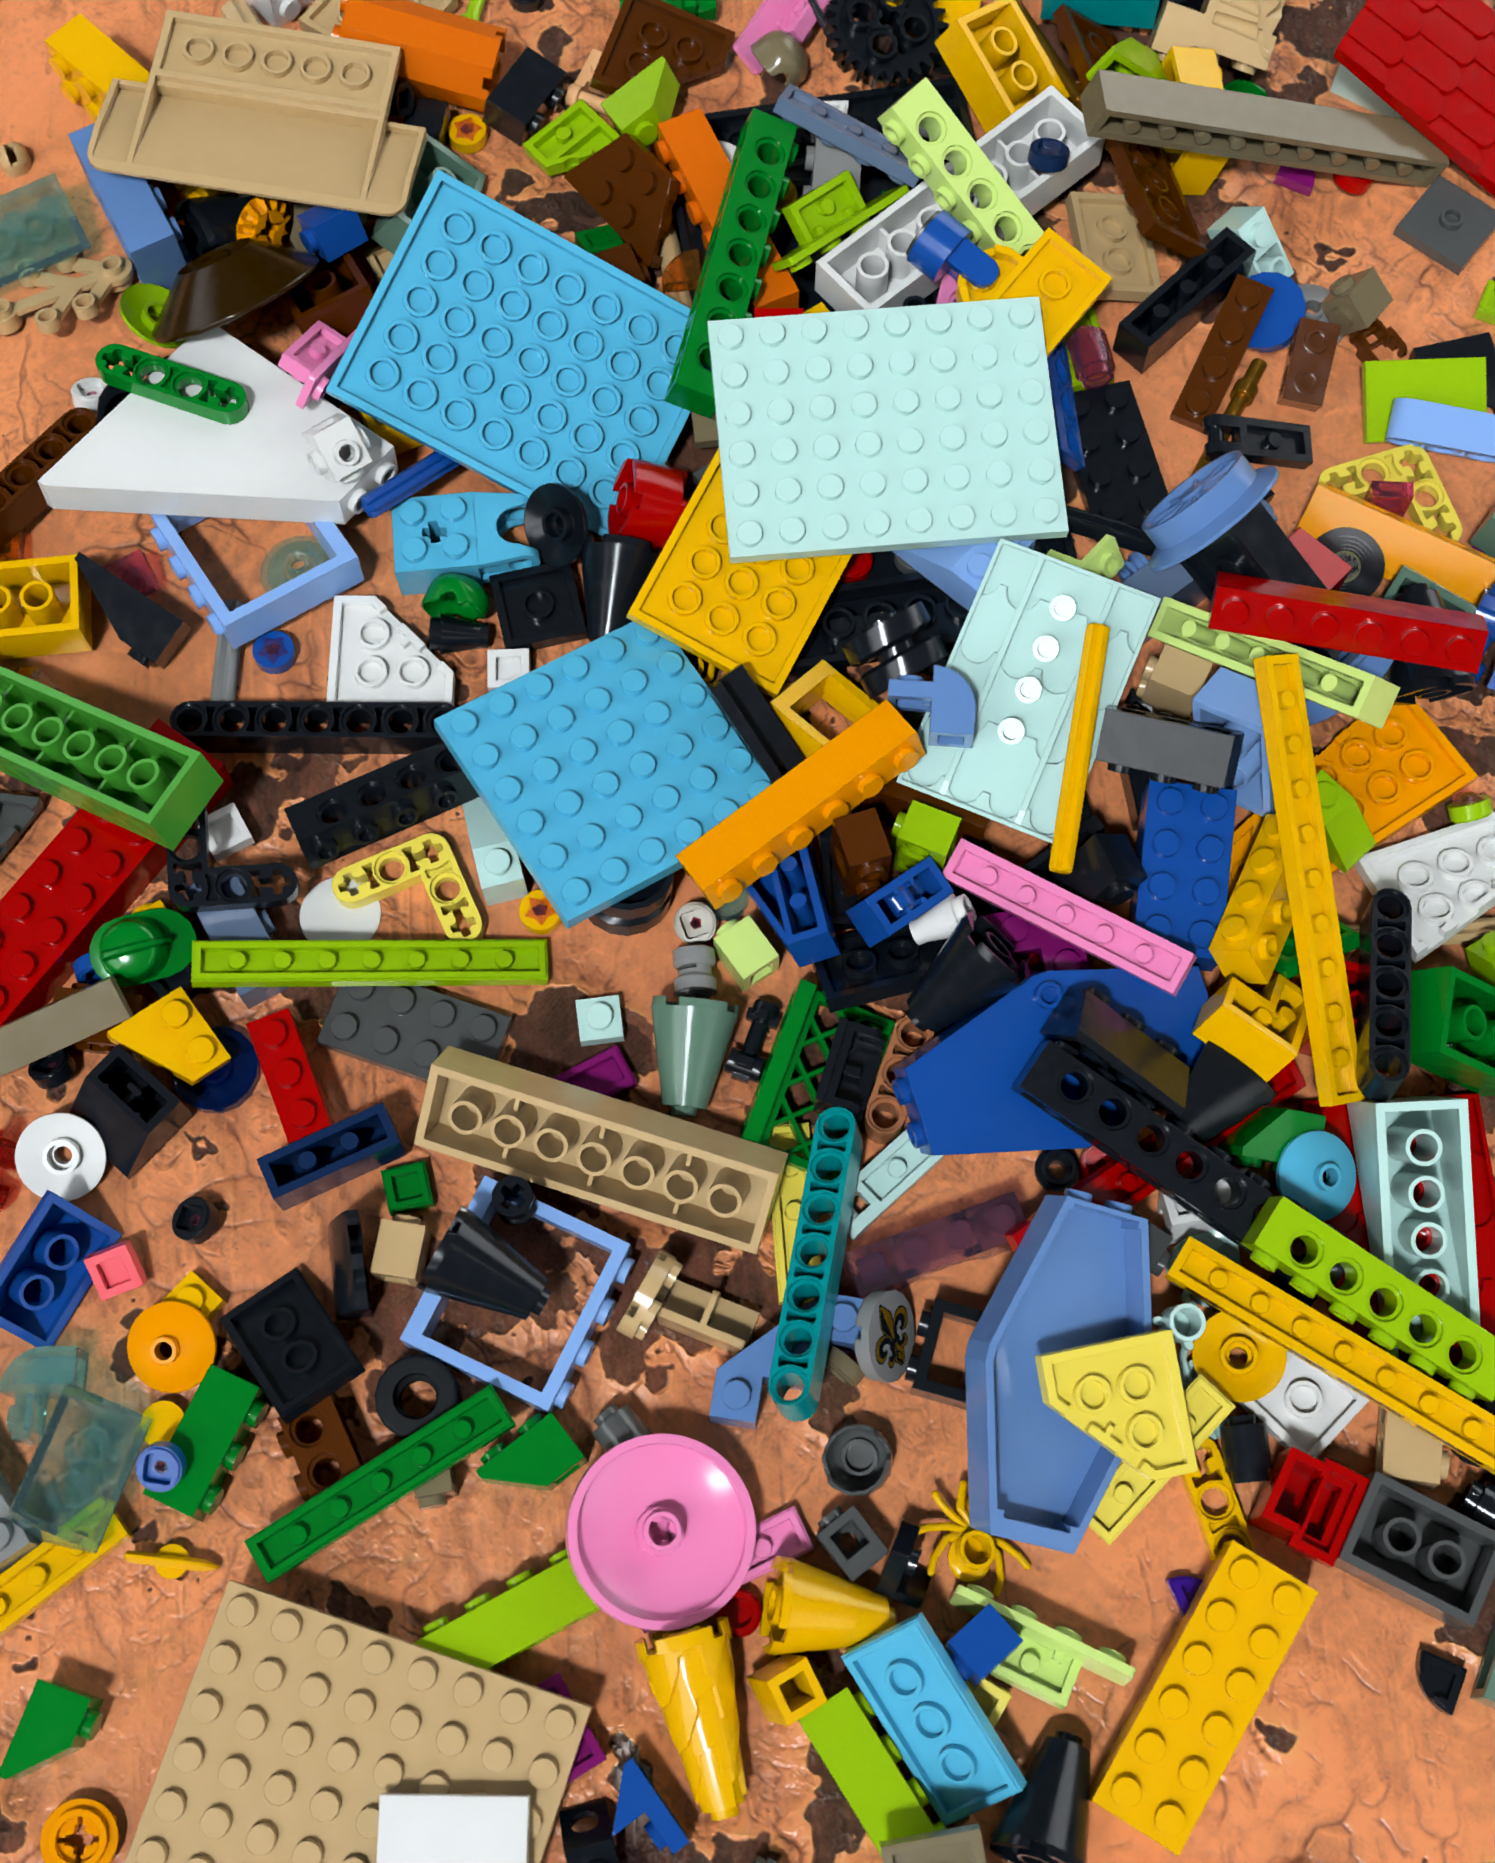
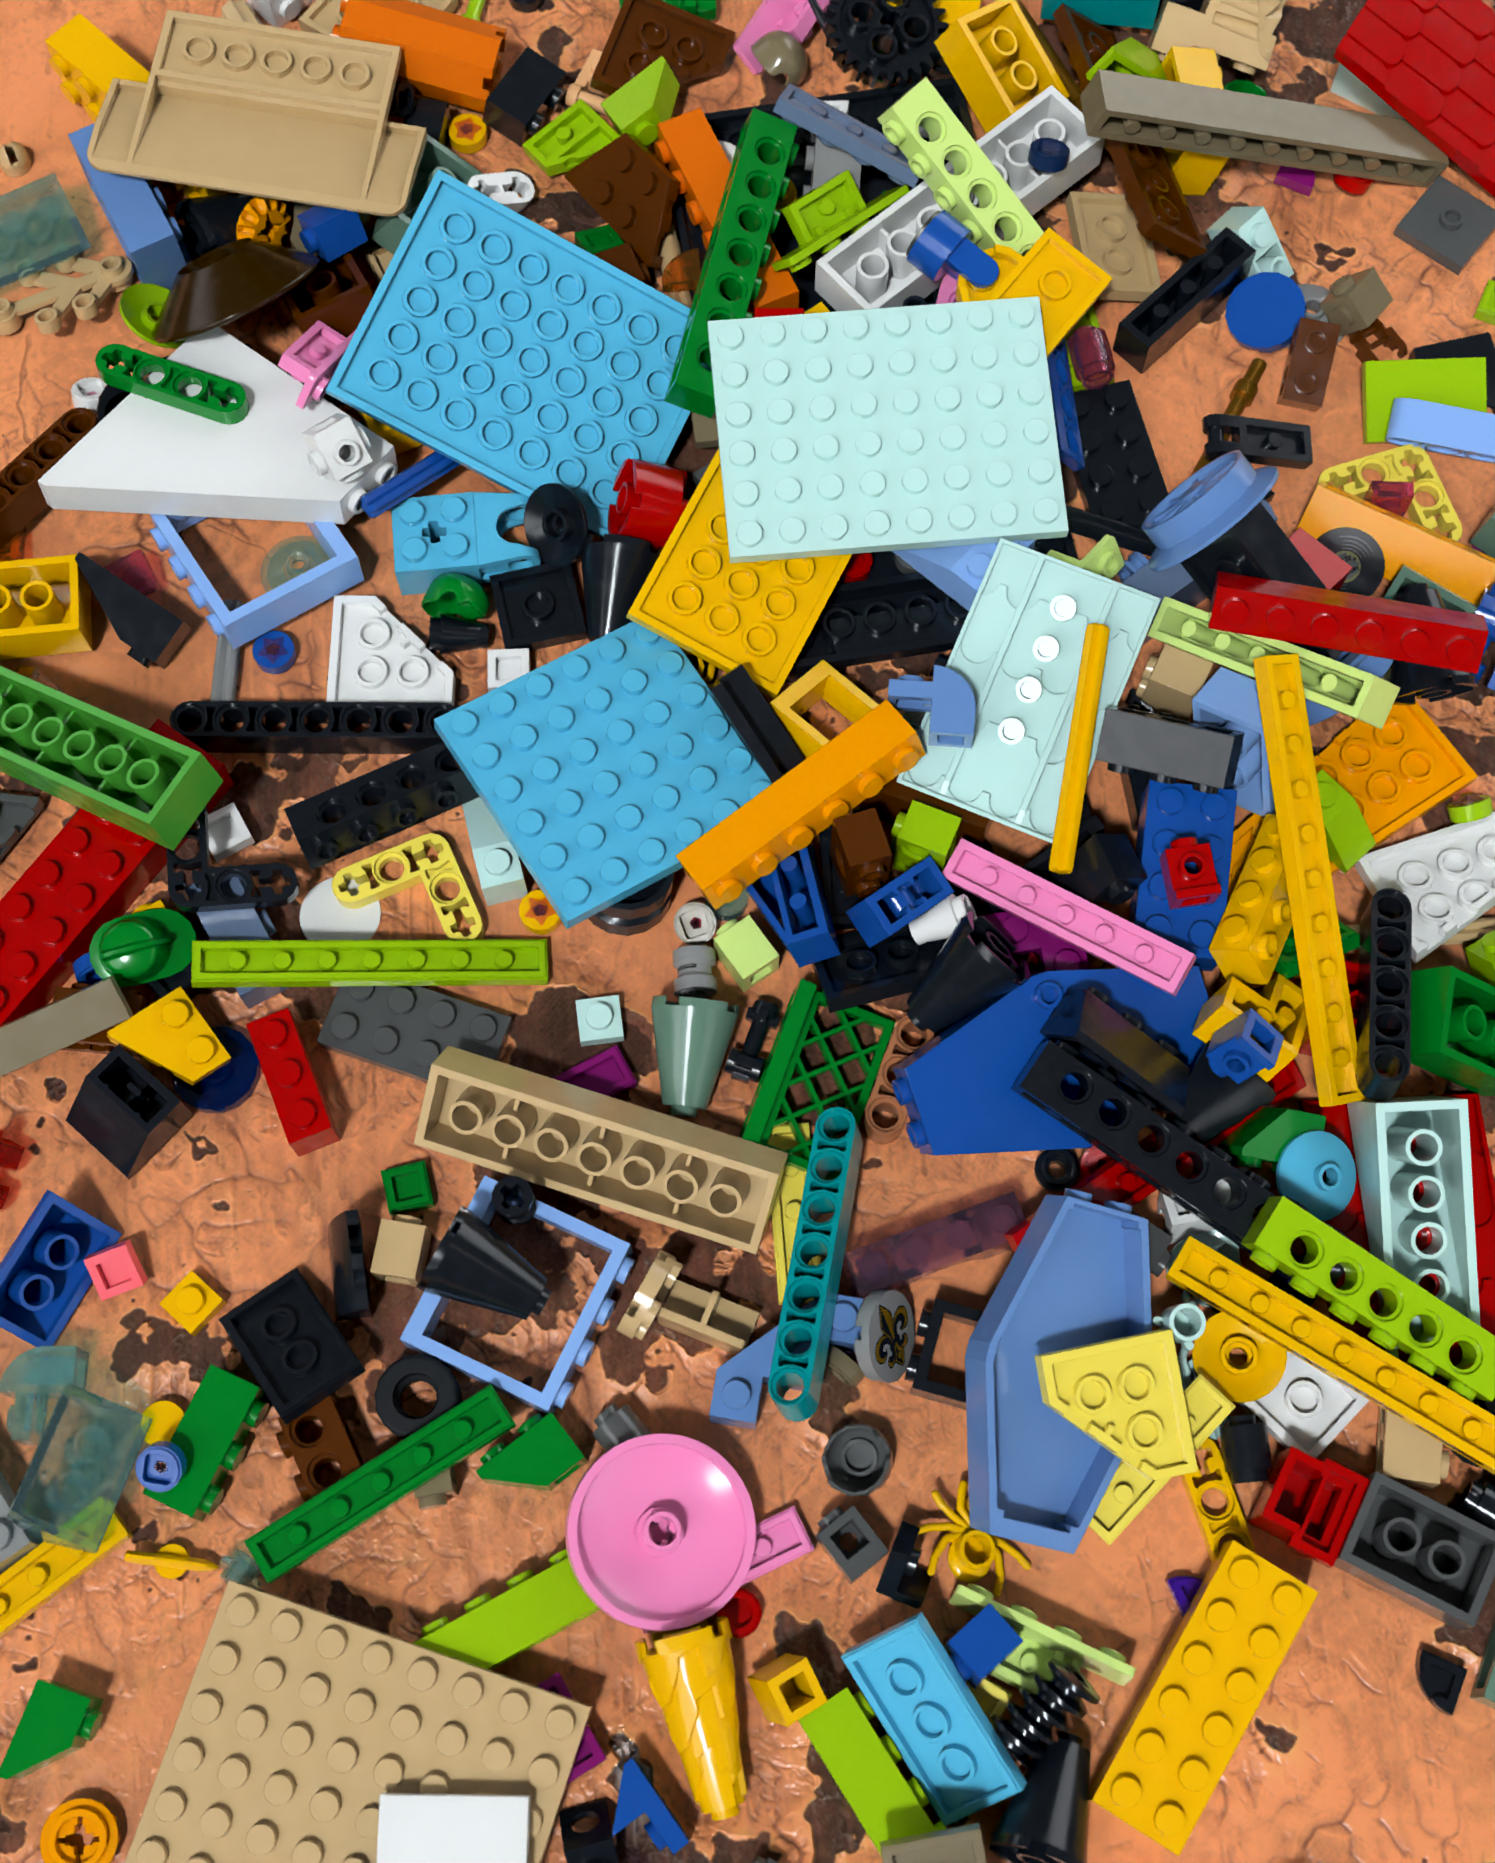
(43, 1169): white dish -> none
(52, 1069): black tile -> none
(191, 1343): light orange dish -> none
(195, 1220): black tile -> none
(241, 1568): none -> clear light blue plate
(331, 1156): dark blue brick -> none
(497, 184): none -> white beam
(818, 1610): yellow cone -> none
(850, 1068): black hinge -> none
(887, 1180): light aqua plate -> none
(893, 647): black wheel -> none
(1044, 1712): none -> black piece
(1183, 887): none -> red brick
(1222, 352): reddish brown plate -> none
(1237, 1054): none -> blue brick

